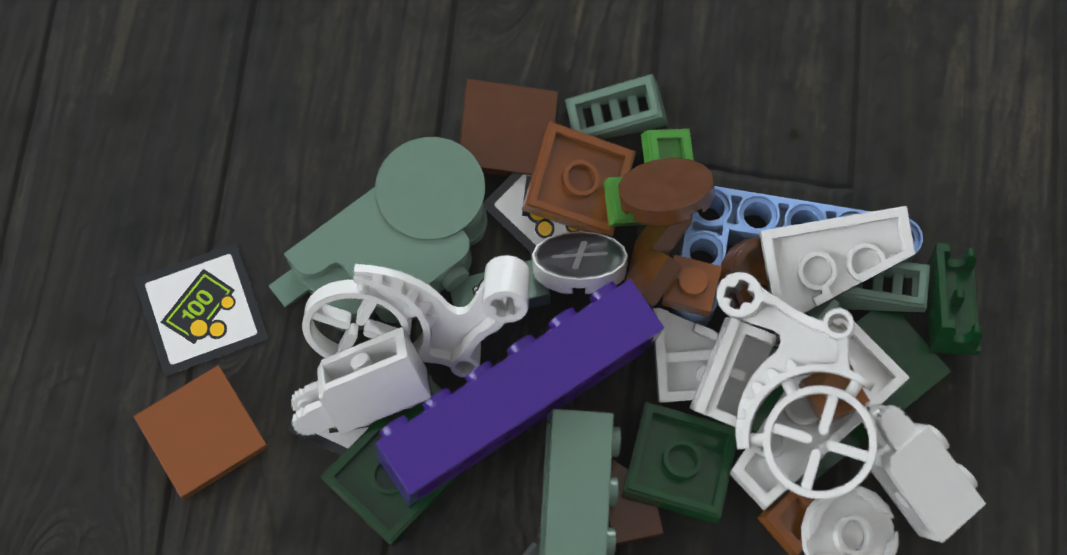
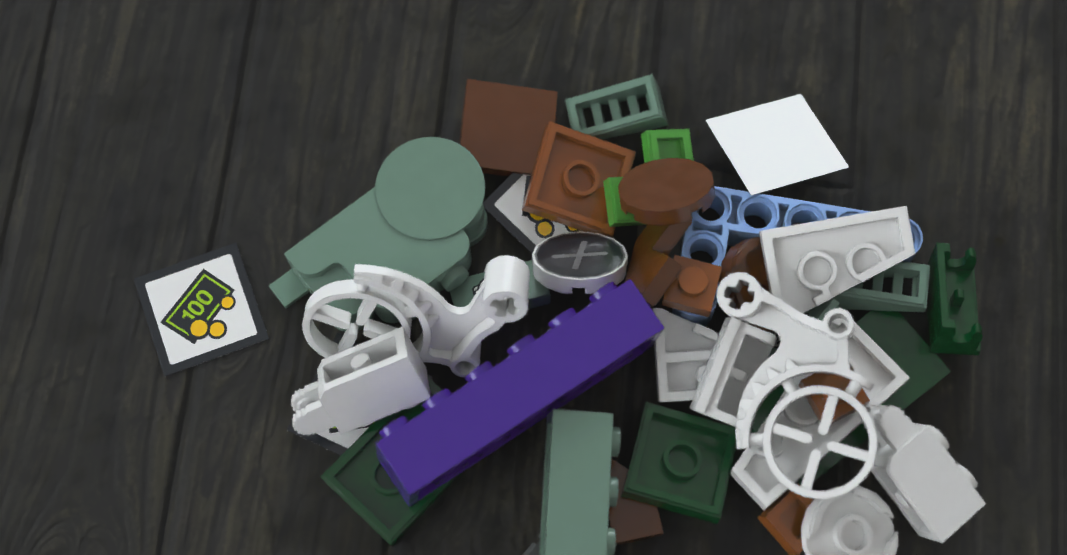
(201, 432): dark orange tile -> none
(776, 144): none -> white sticker

